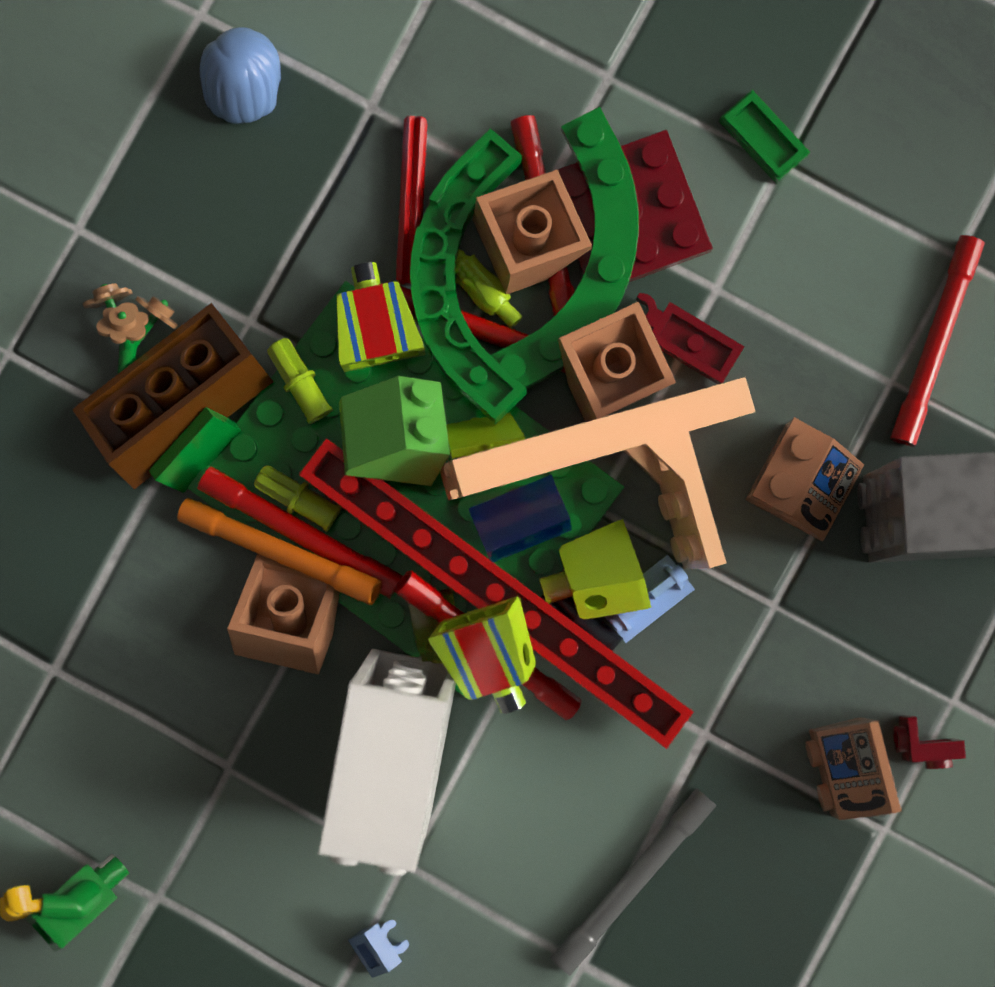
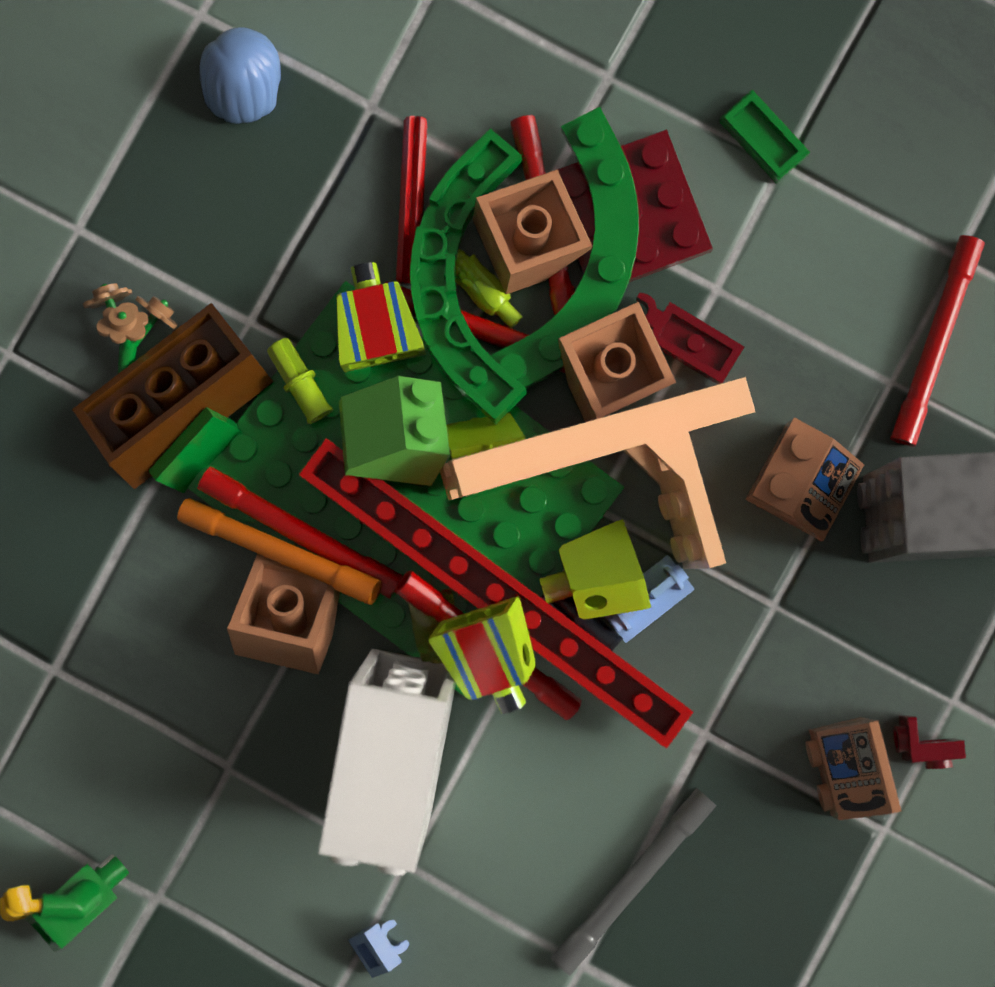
(297, 497): lime axle -> none
(521, 518): clear blue hinge -> none

